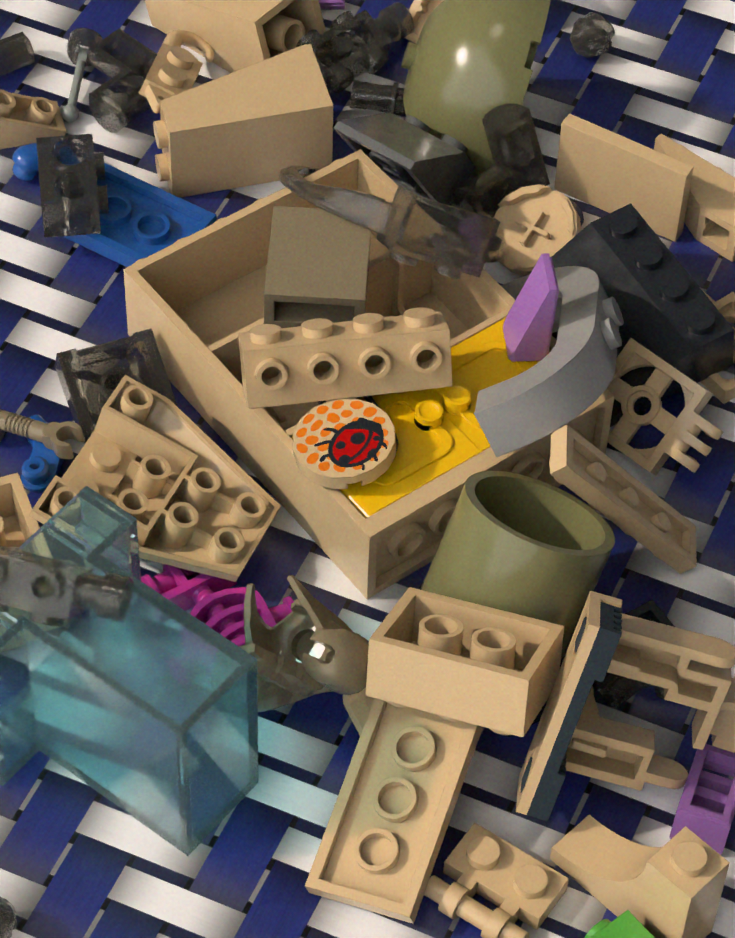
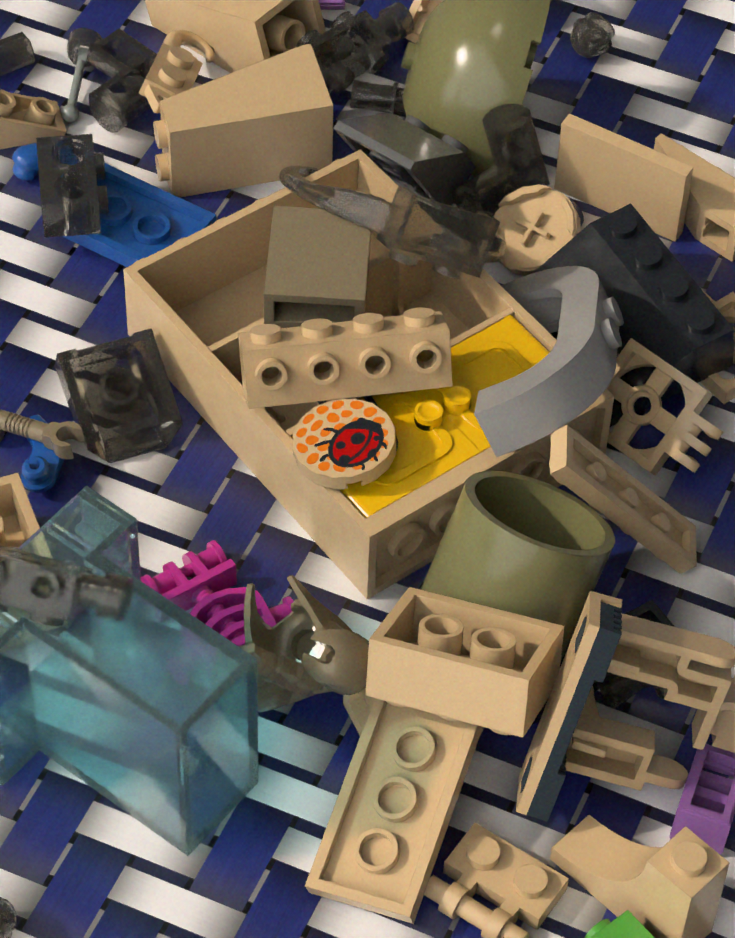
(180, 486): tan wedge -> none
(532, 315): medium lavender slope -> none

